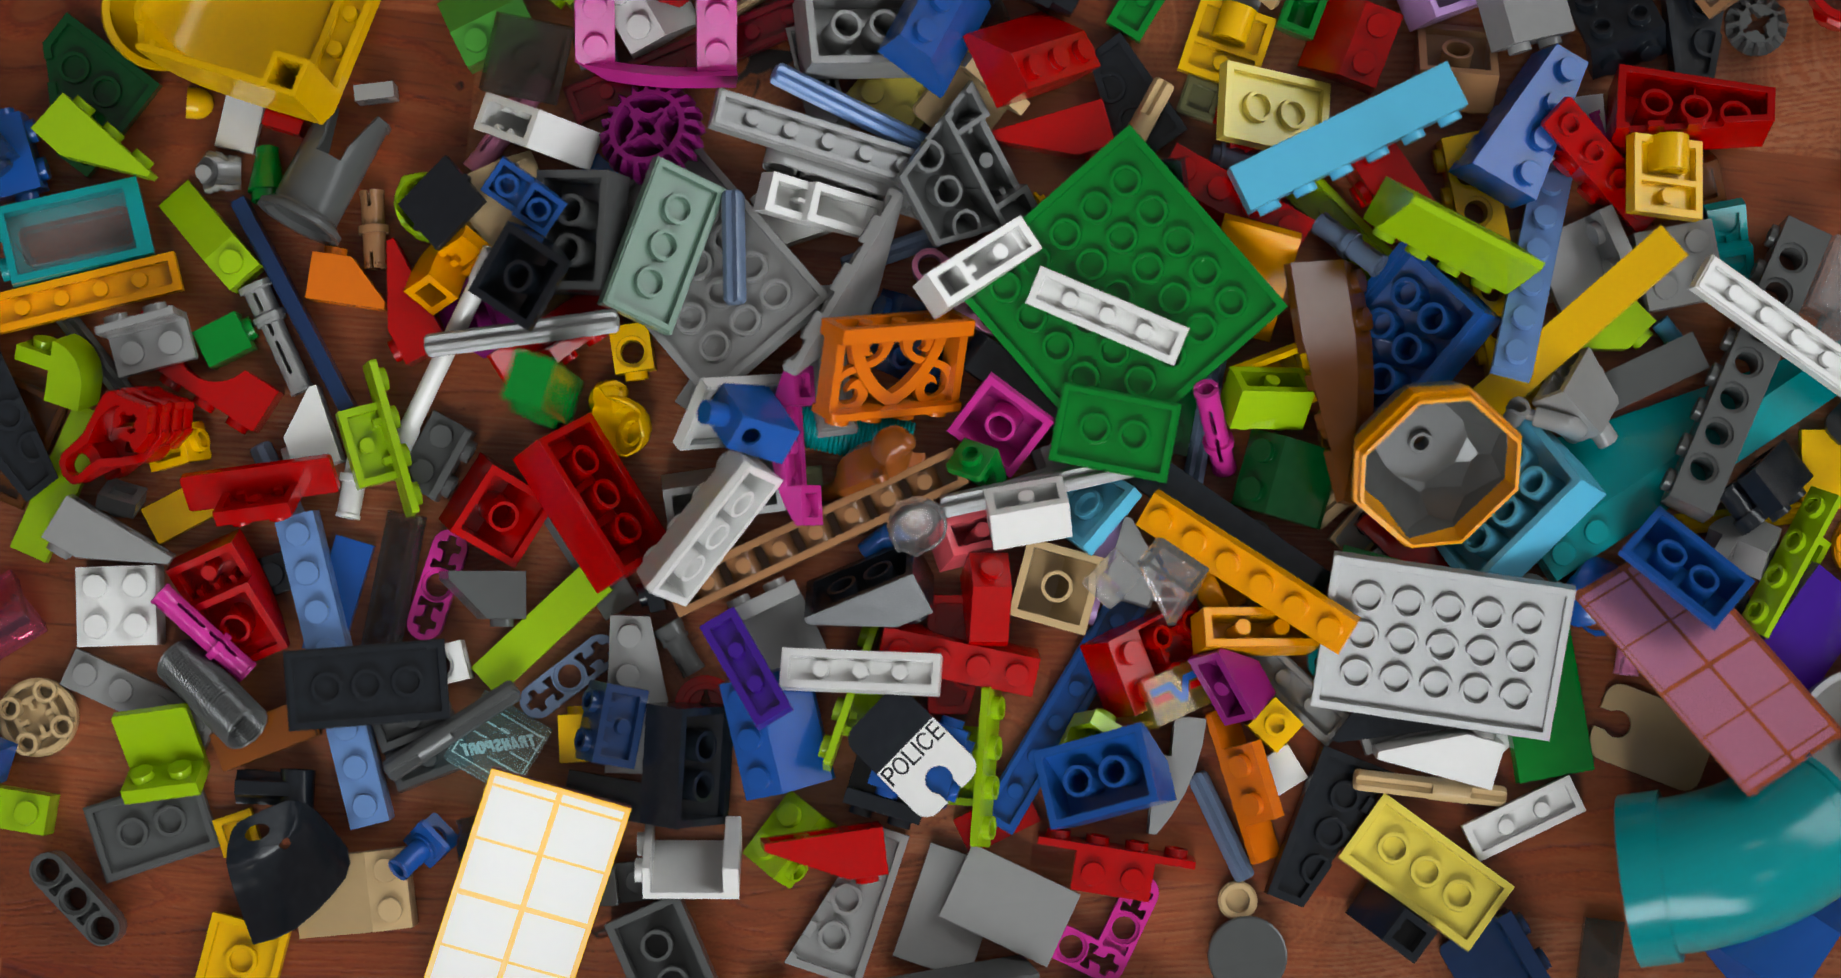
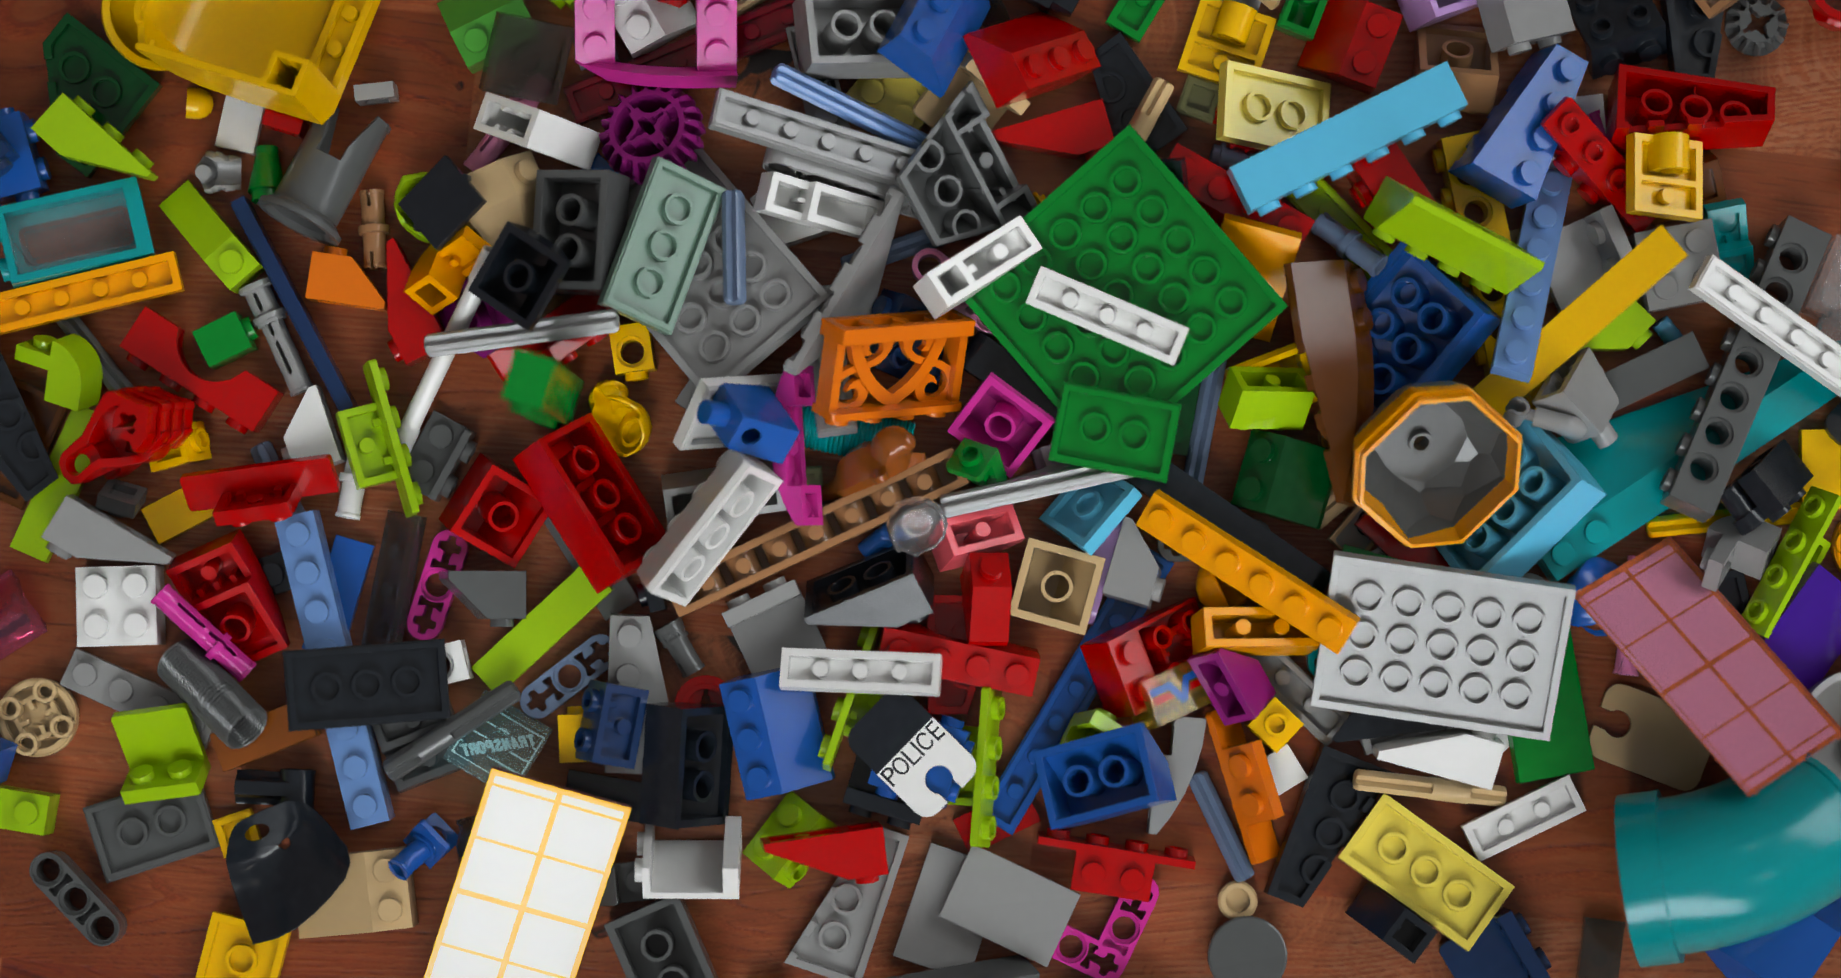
(149, 339): light grey bracket -> none
(524, 196): blue slope -> none
(746, 668): dark purple plate -> none
(1028, 512): white brick -> none
(1112, 578): clear slope -> none
(1171, 577): clear slope -> none
(1209, 401): dark pink pin -> none
(1686, 568): blue slope -> none

